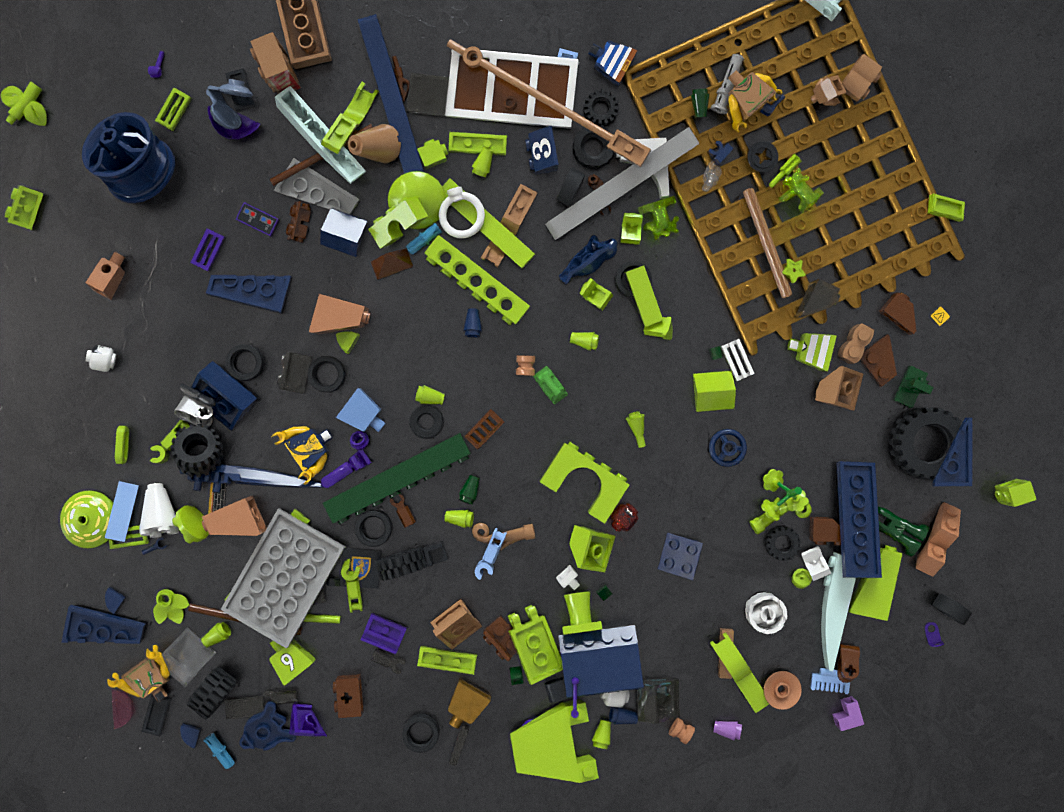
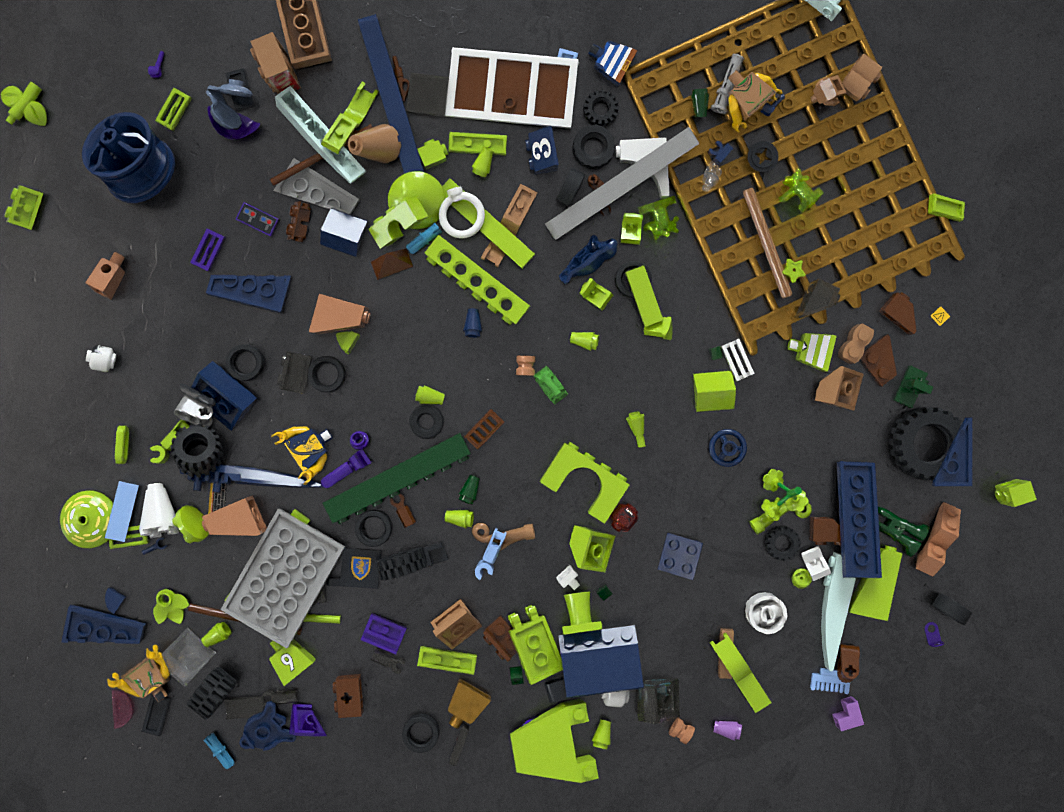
(190, 735): dark blue tile -> none
(352, 585): lime piece -> none
(361, 412): medium blue torso -> none
(574, 713): dark purple hinge -> none
(619, 142): medium nougat bar -> none
(620, 715): dark blue cone -> none
(786, 169): lime axle -> none
(788, 696): nougat dish -> none

